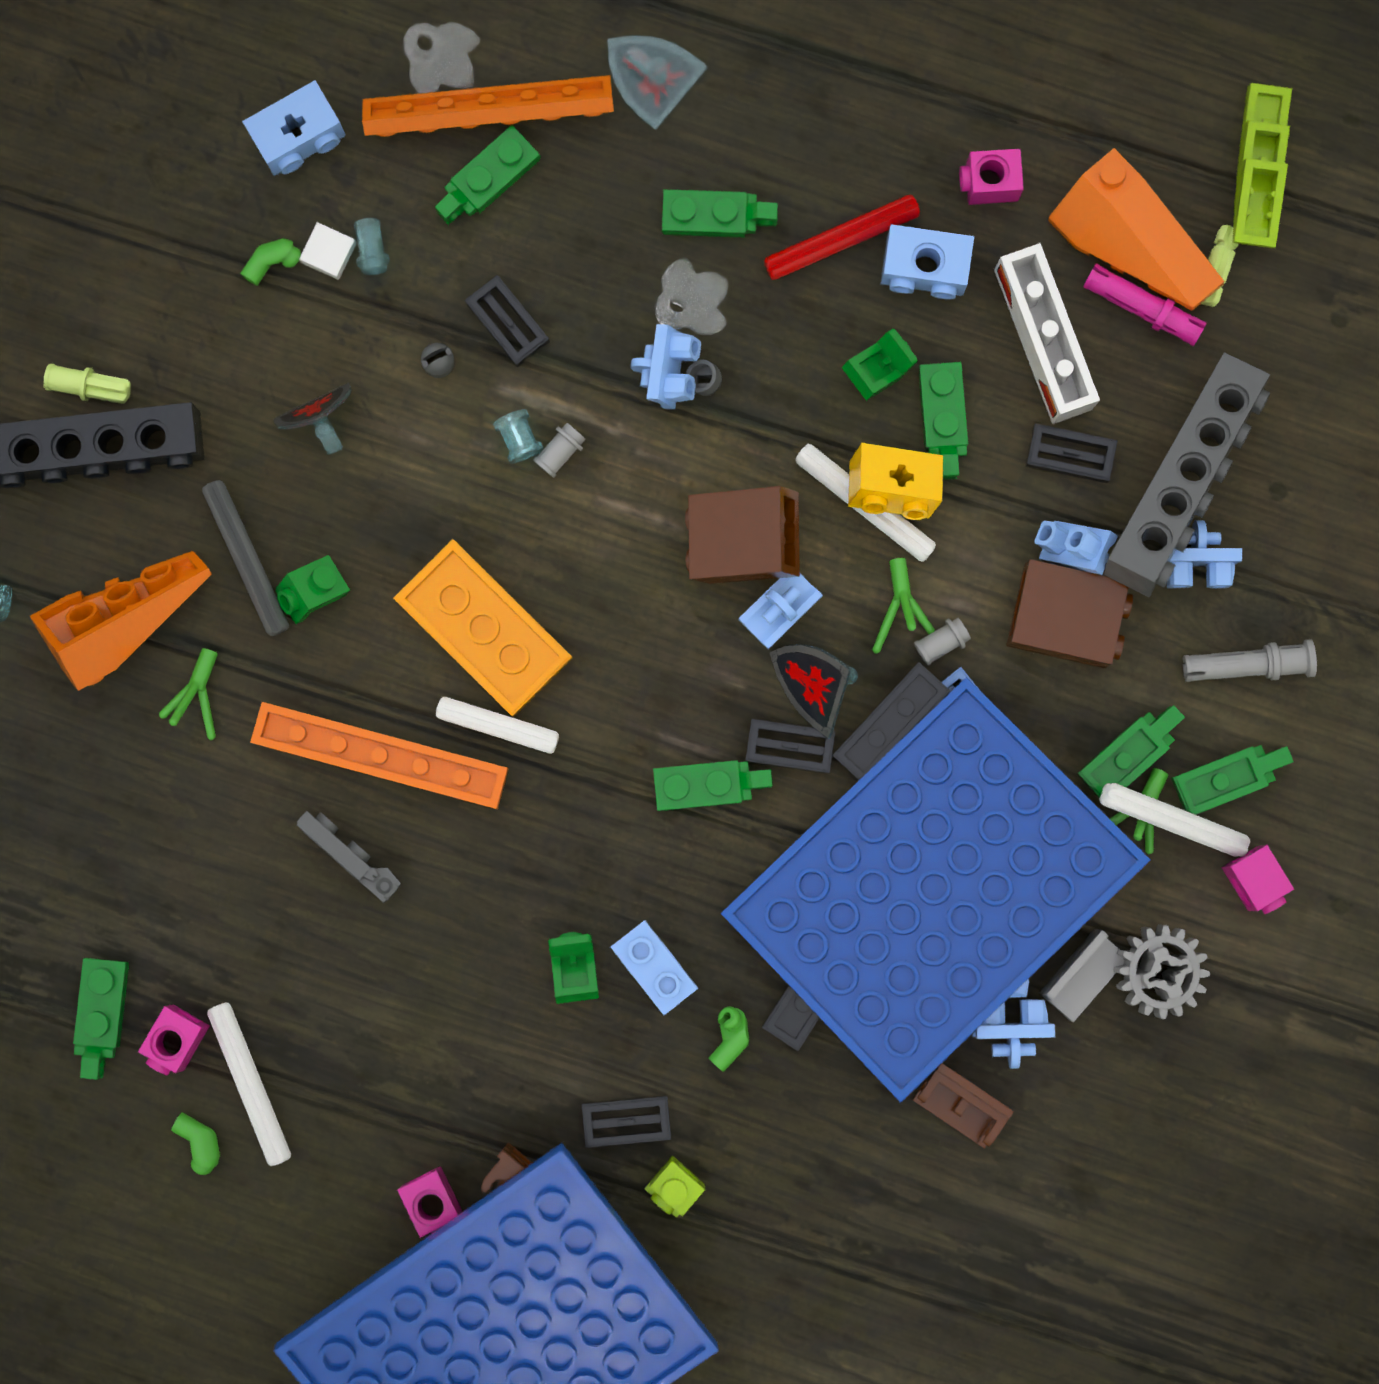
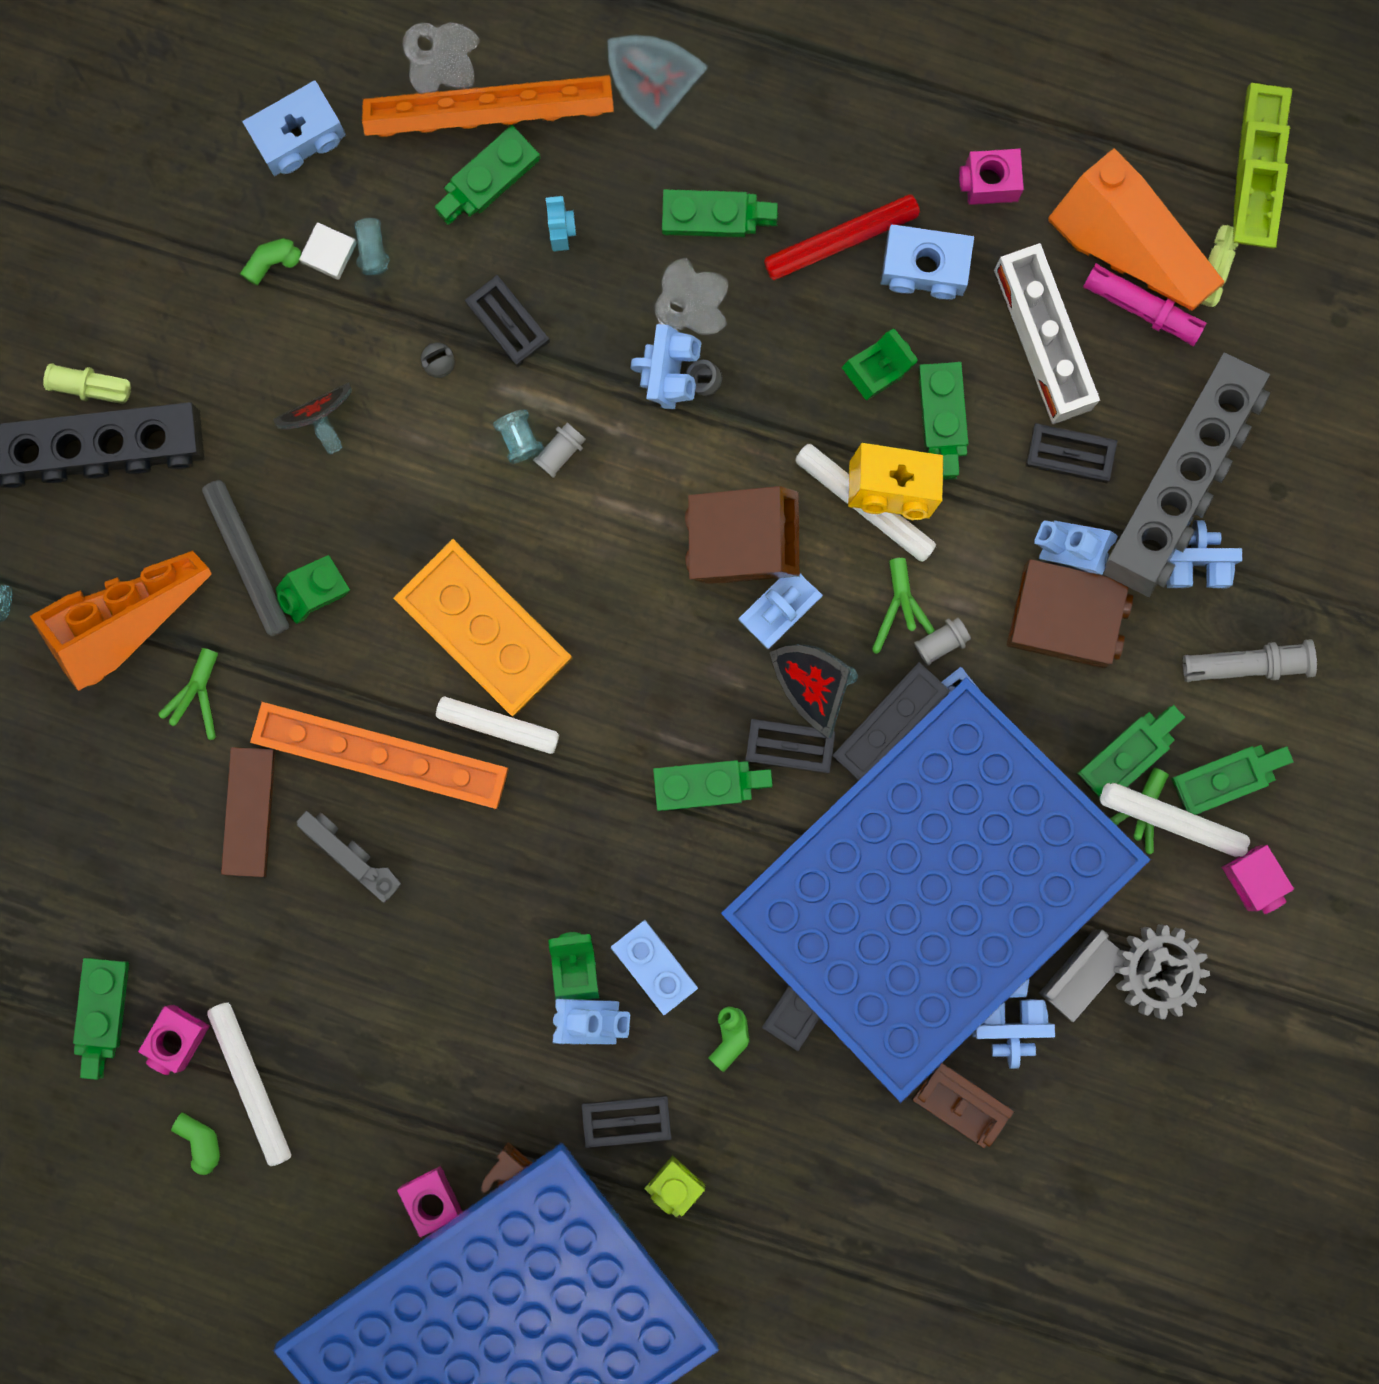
(248, 812): none -> reddish brown tile
(560, 223): none -> medium azure plate
(589, 1022): none -> light blue hips

